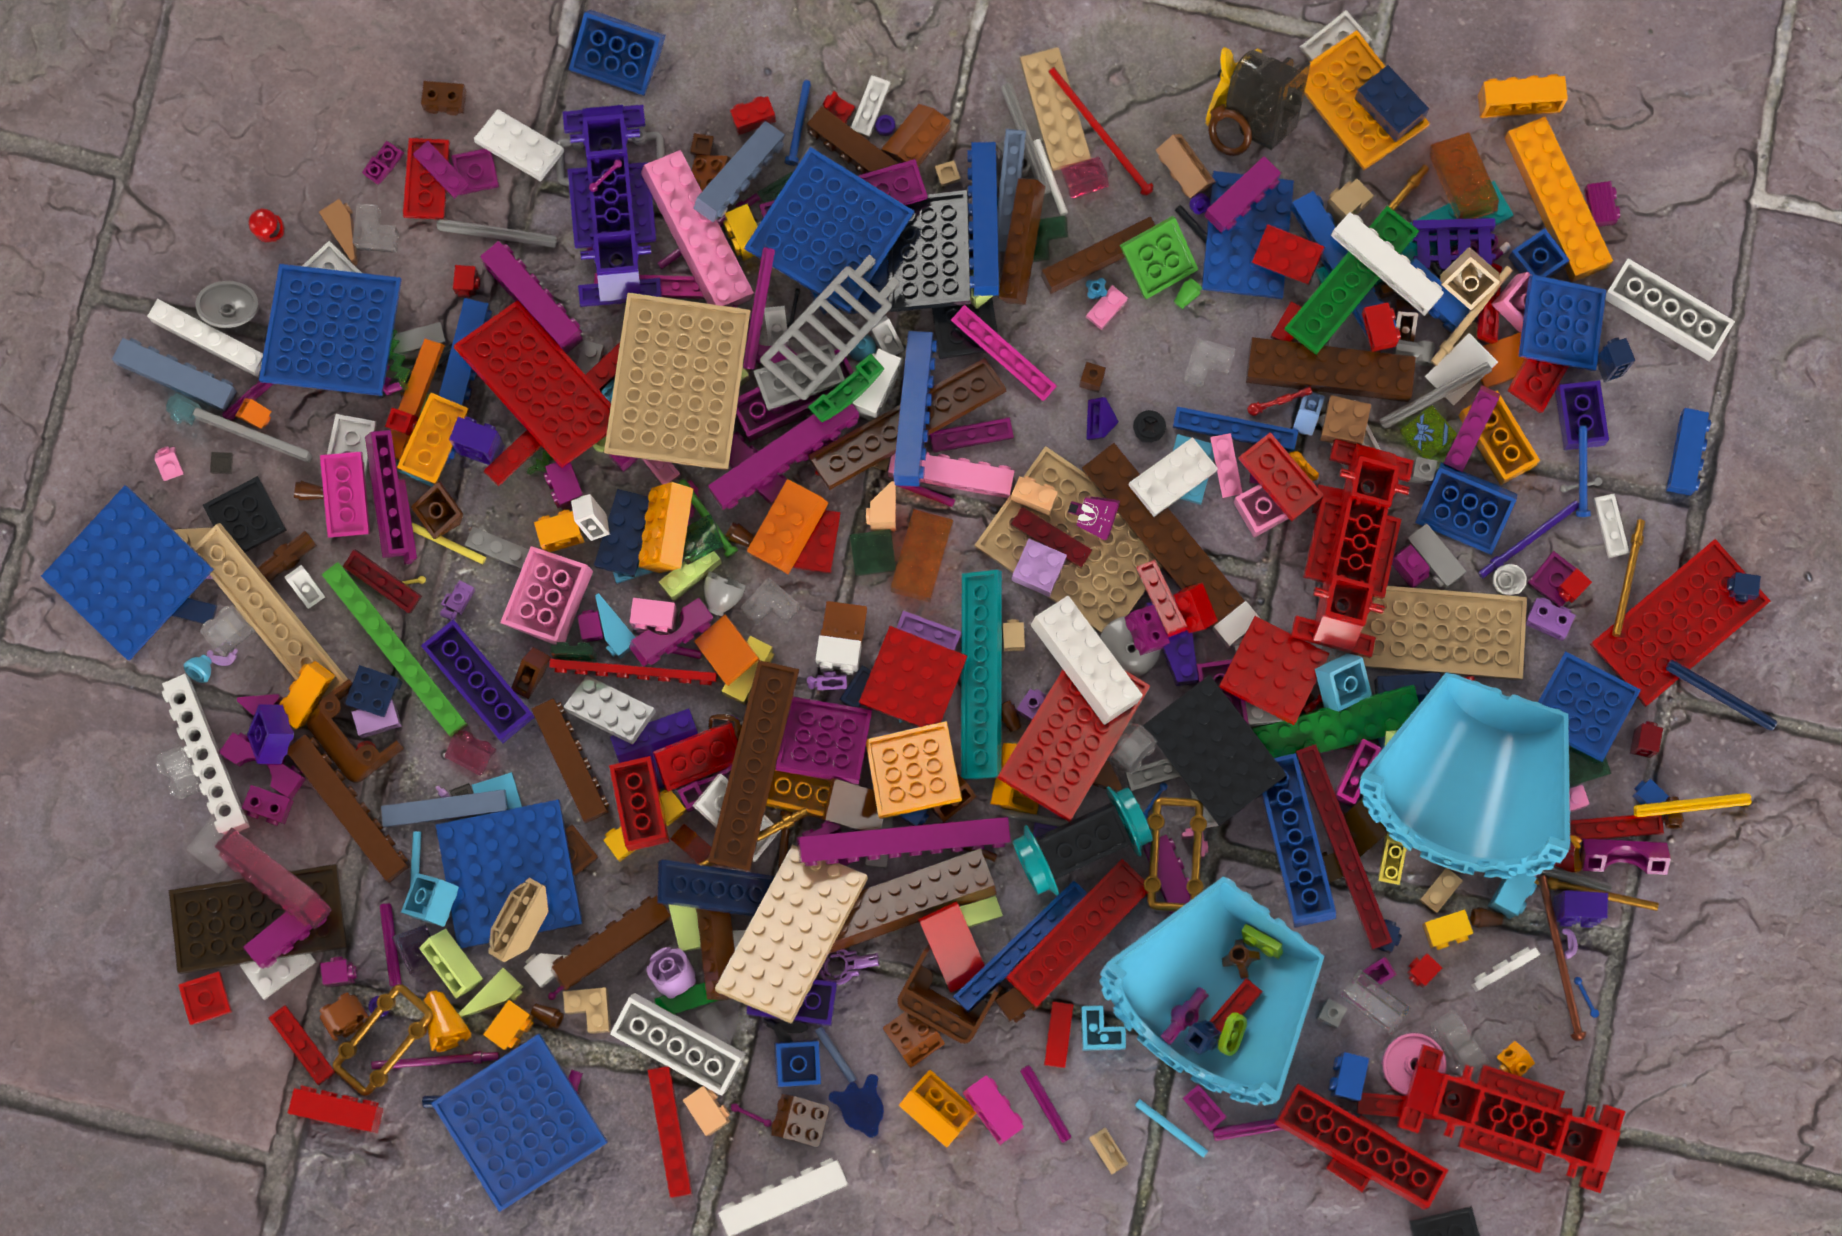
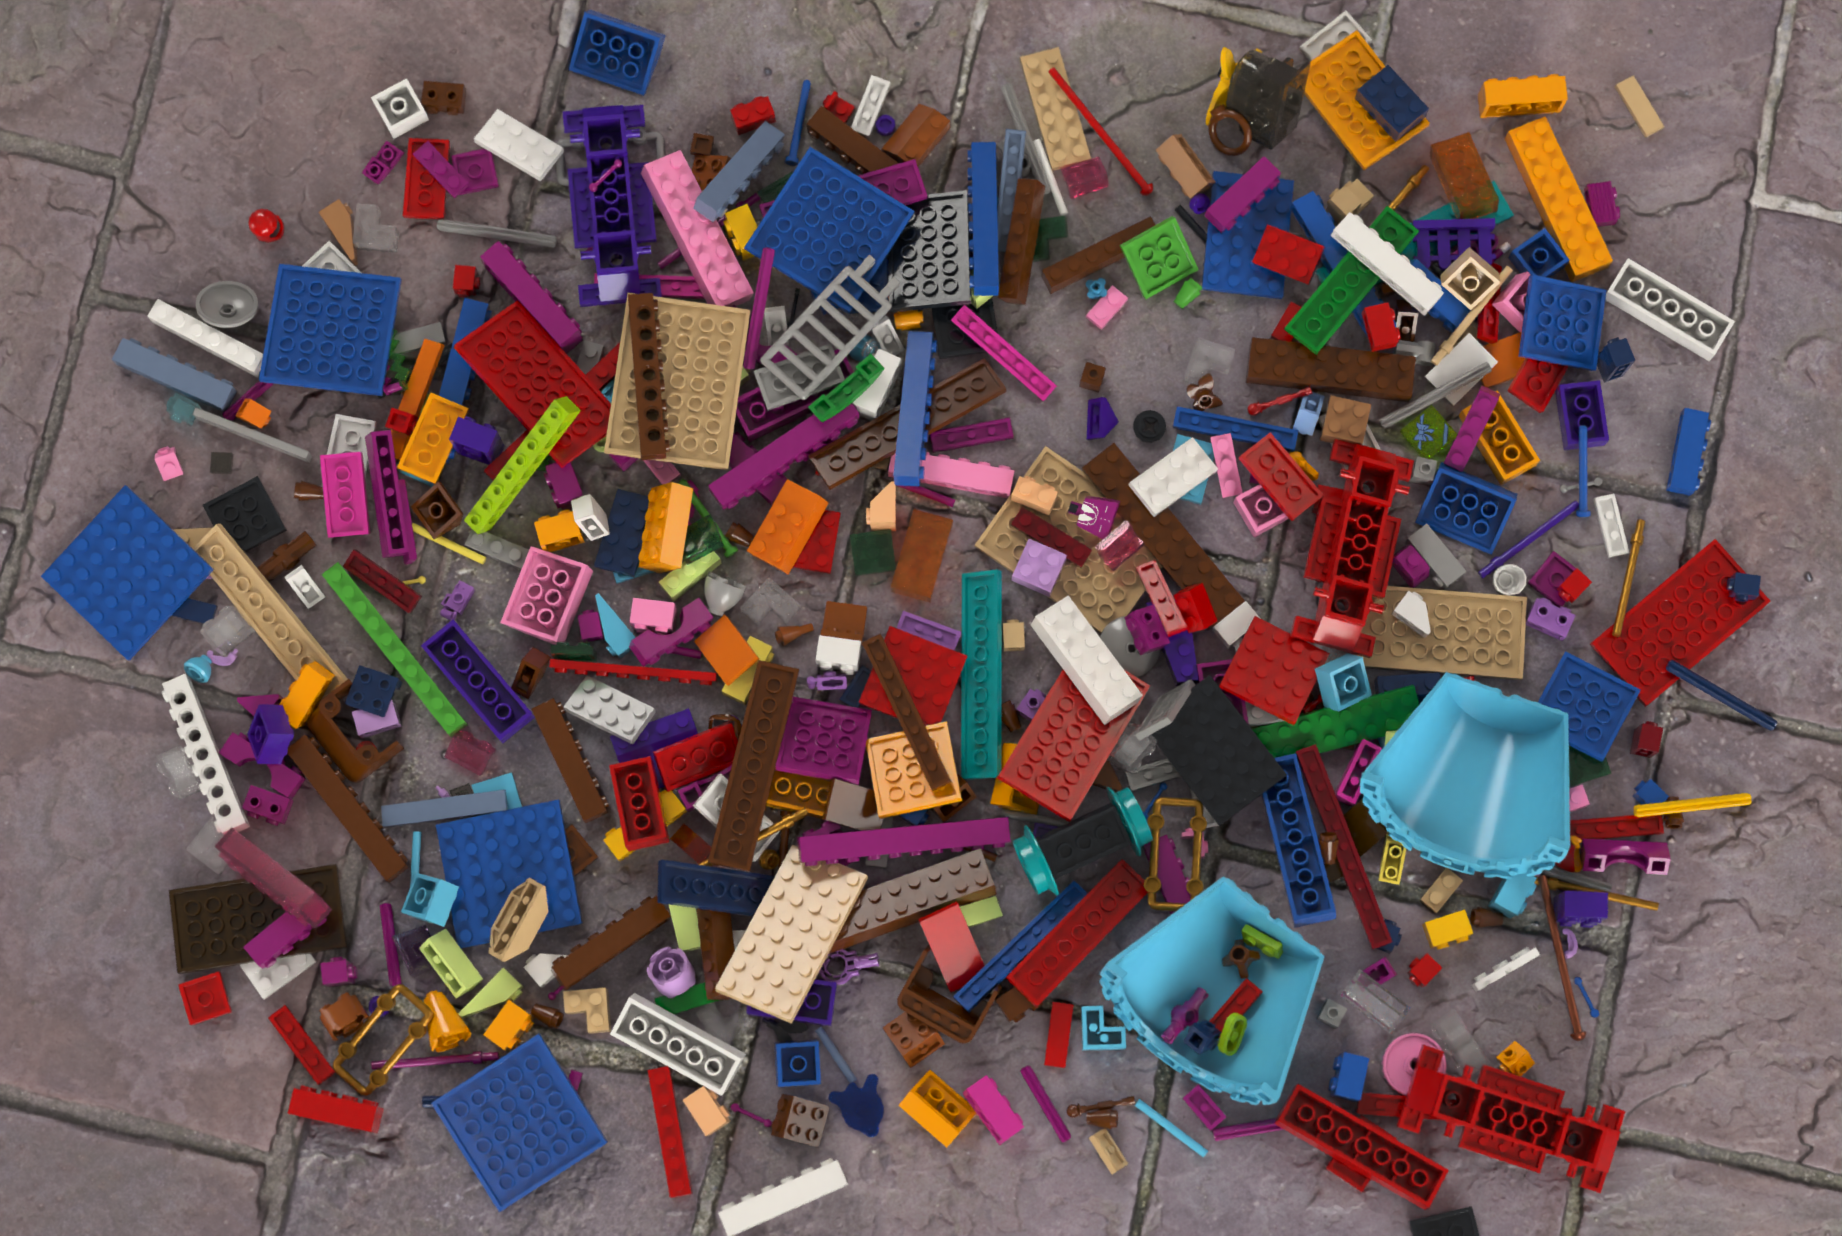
(400, 108): none -> white brick
(522, 465): none -> lime brick
(646, 304): none -> reddish brown brick
(769, 859): none -> pearl gold plate
(787, 634): none -> dark orange cone
(870, 347): none -> clear tile
(906, 712): none -> reddish brown plate
(908, 319): none -> light orange brick
(947, 173): tan plate -> none
(1075, 1110): none -> reddish brown piece
(1103, 1118): none -> reddish brown cone
(1119, 546): none -> clear pink bracket
(1165, 710): none -> light grey tile
(1203, 394): none -> reddish brown animal
(1328, 845): none -> reddish brown cone
(1413, 613): none -> white slope
(1639, 106): none -> tan tile

